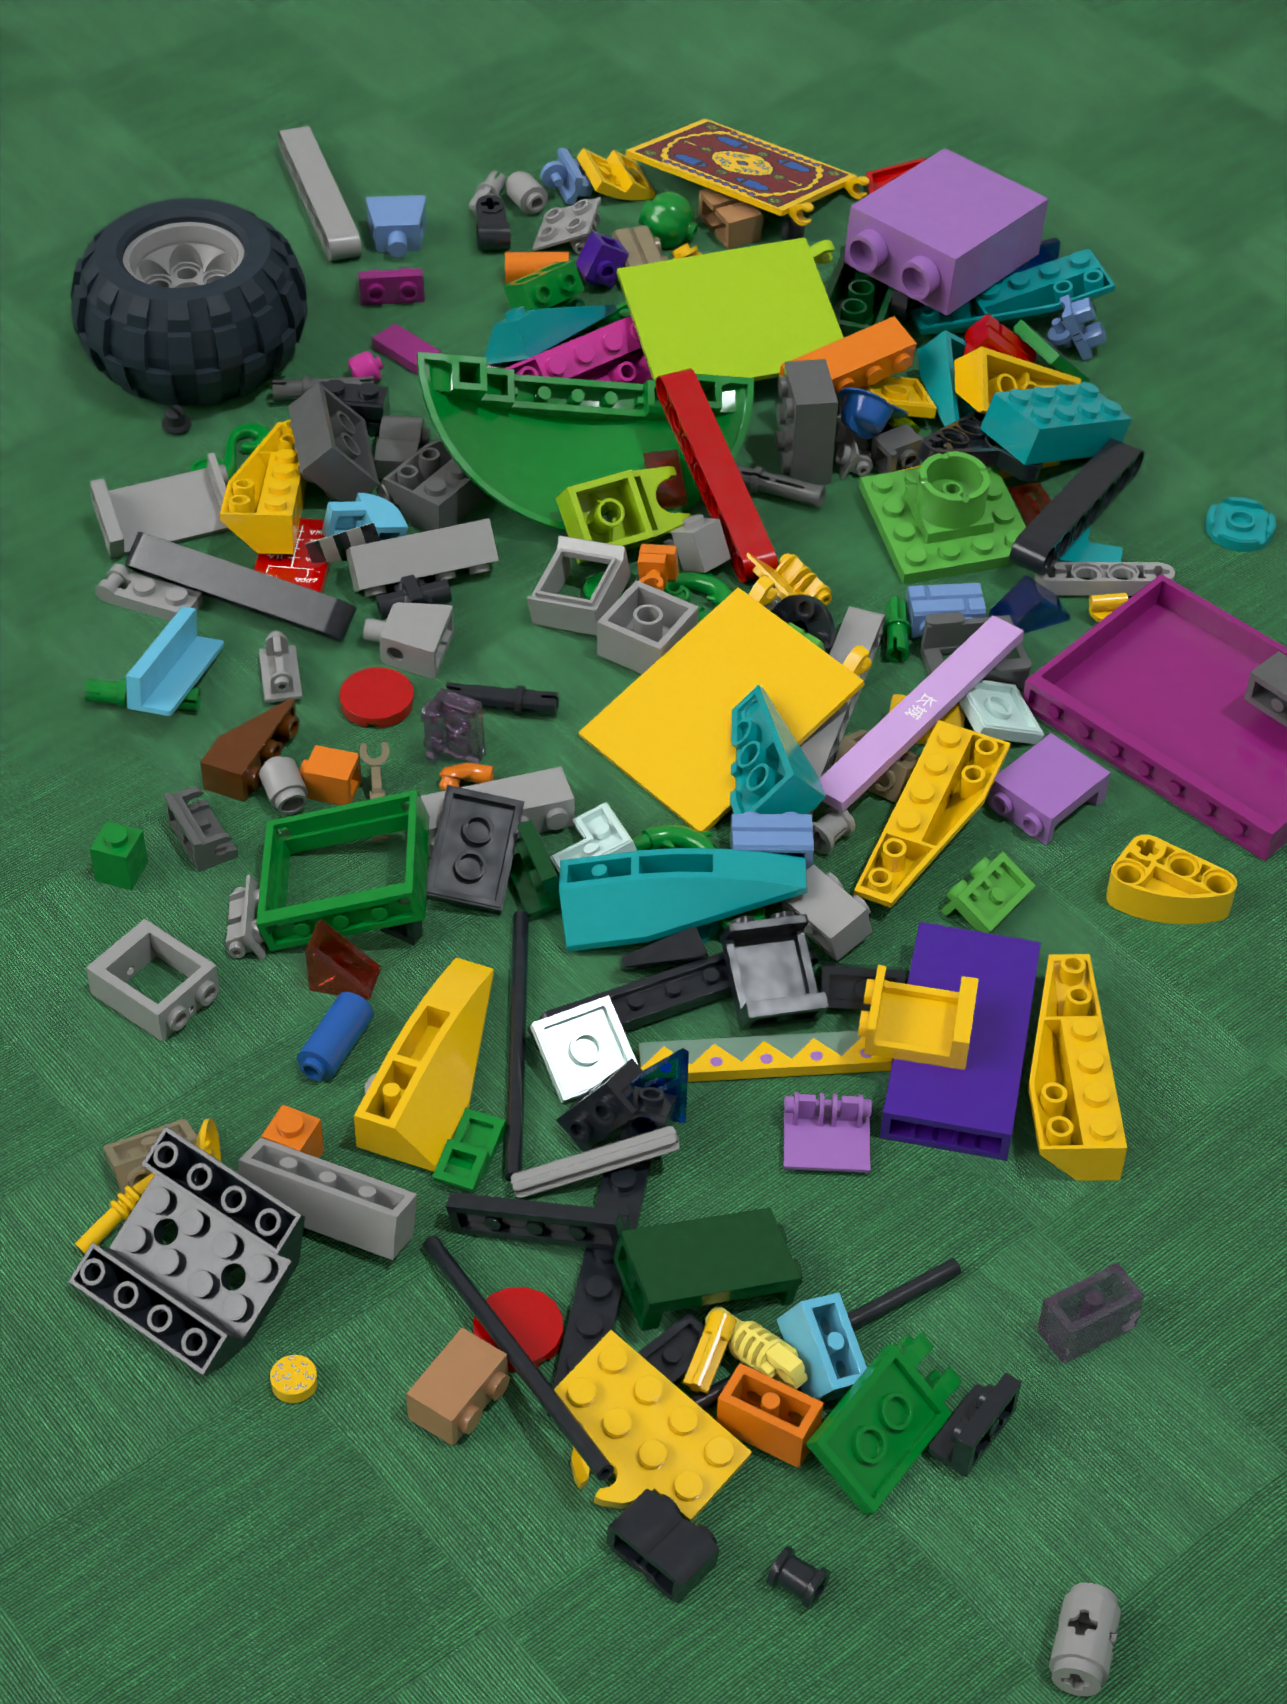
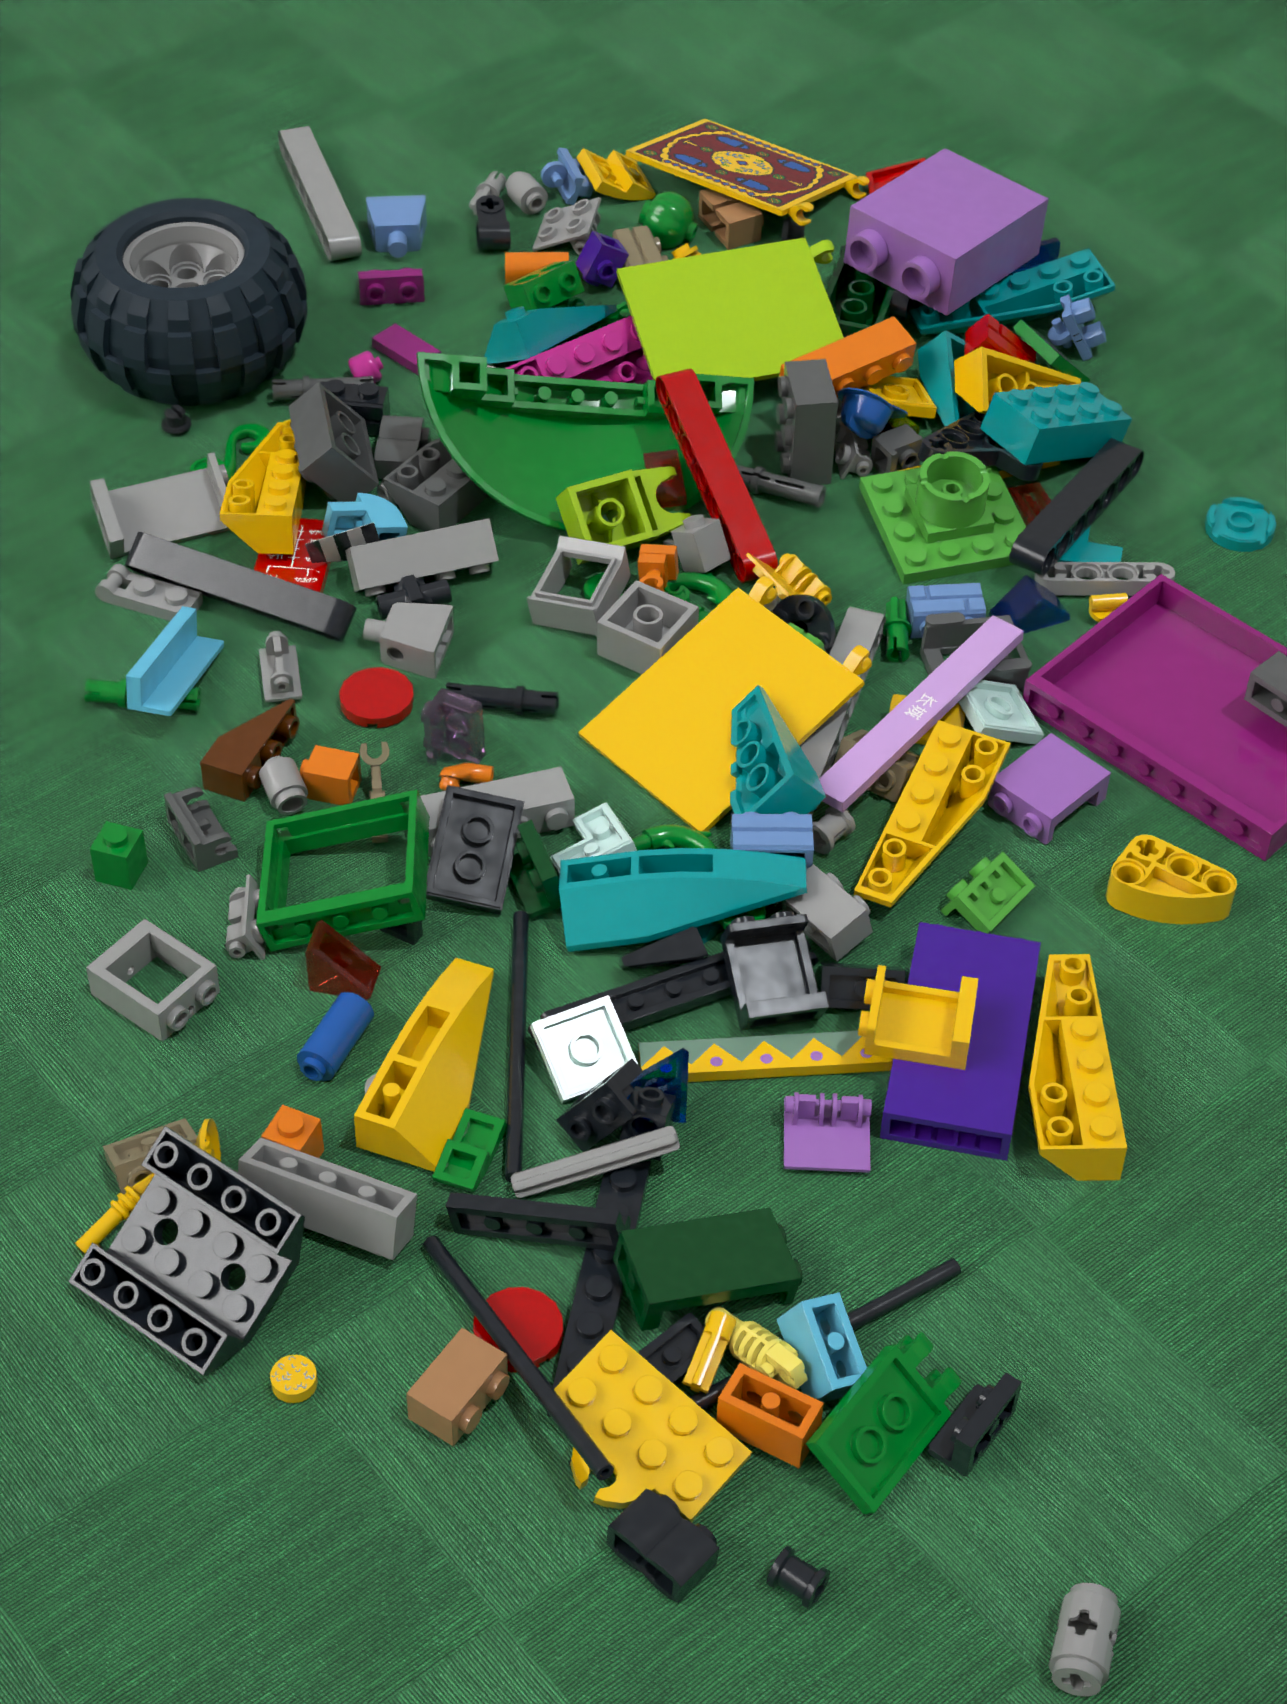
(1090, 1312): brick -> none

